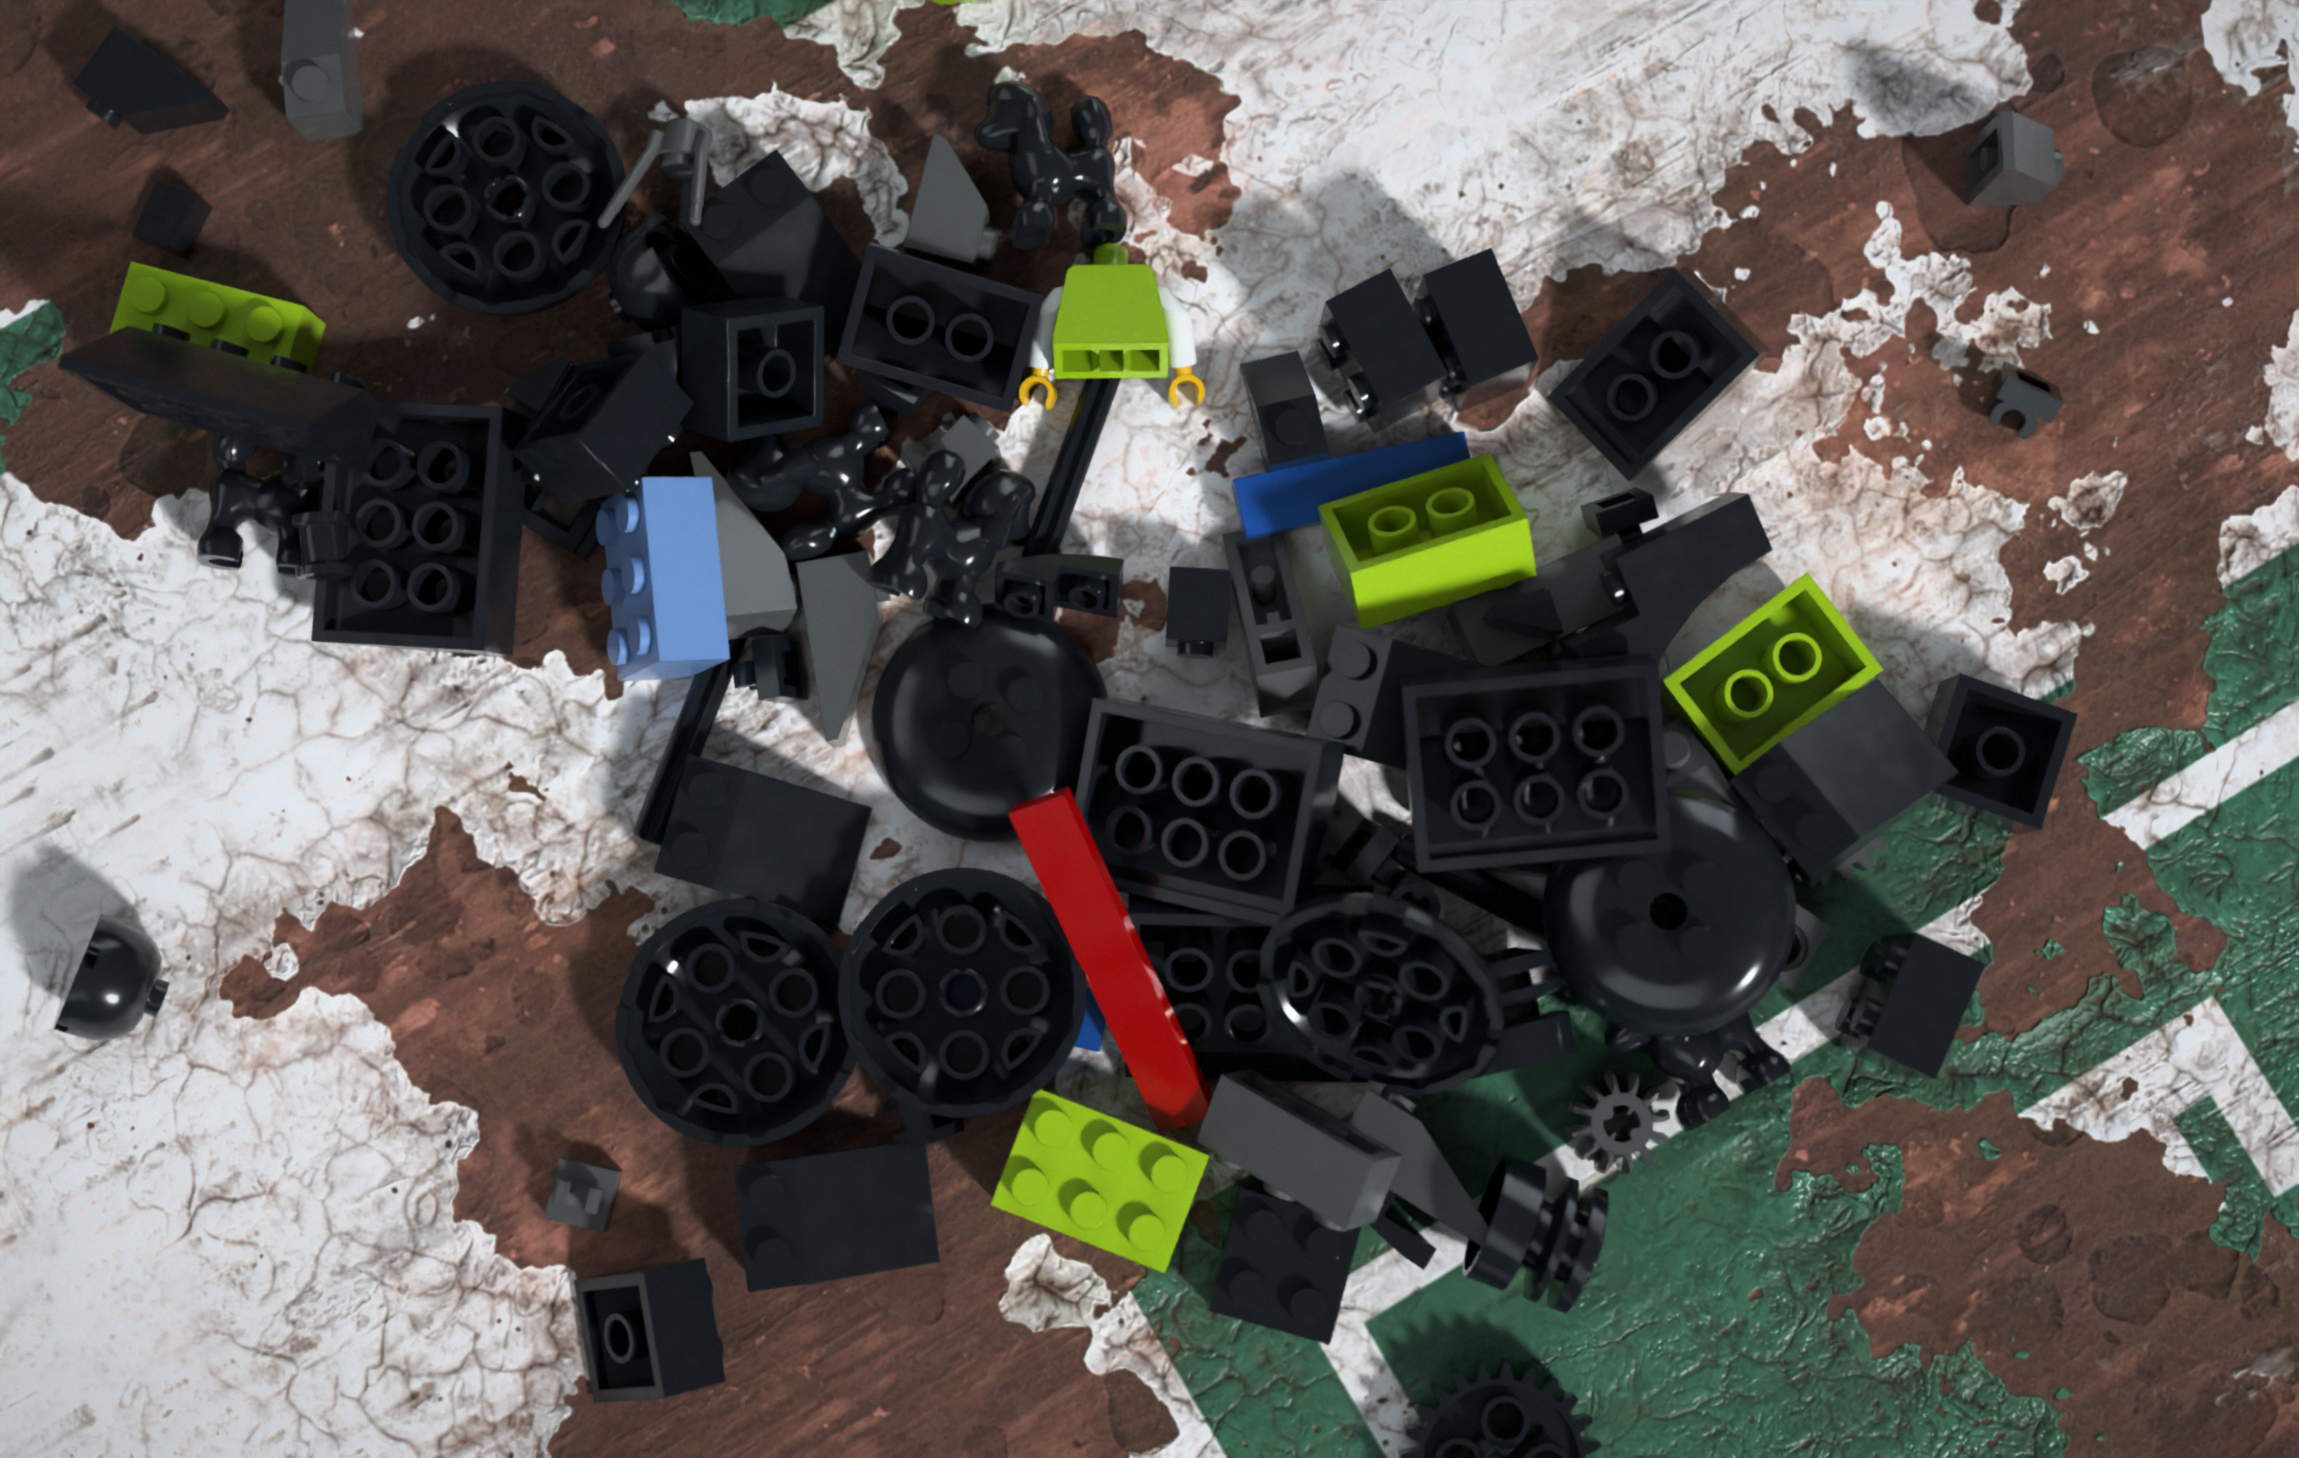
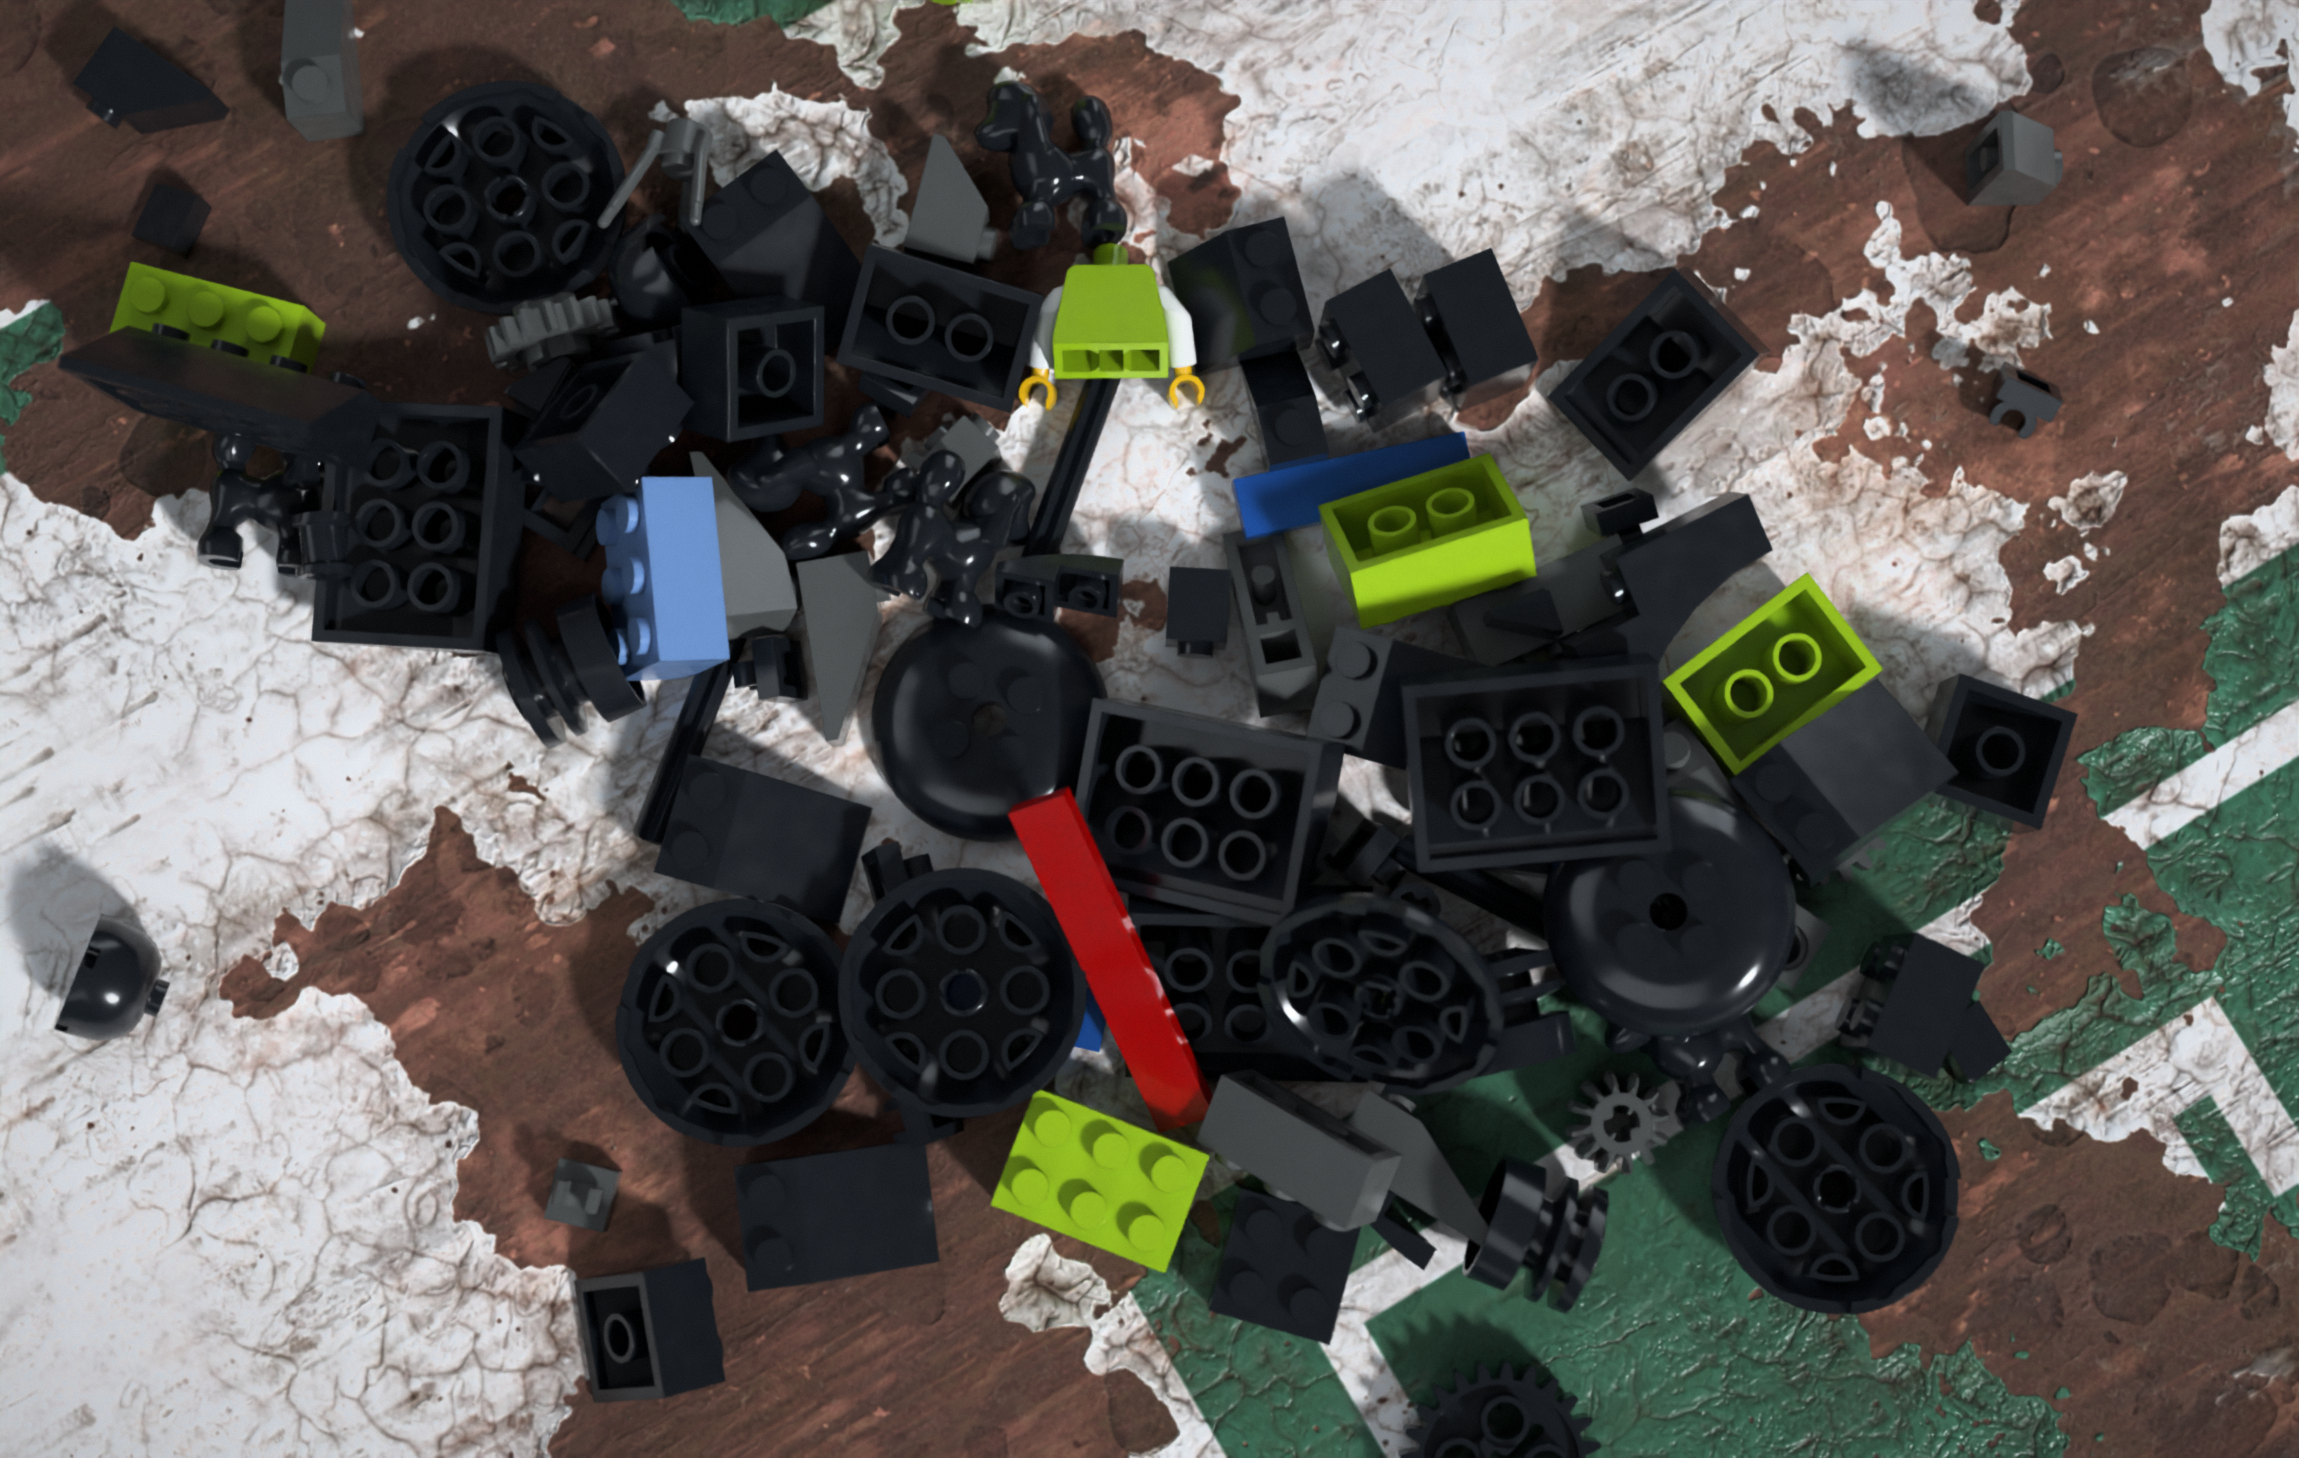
(549, 330): none -> dark grey gear
(566, 672): none -> black wheel
(887, 869): none -> black tile
(1243, 296): none -> black slope
(1895, 1199): none -> black brick
(1975, 1046): none -> black slope

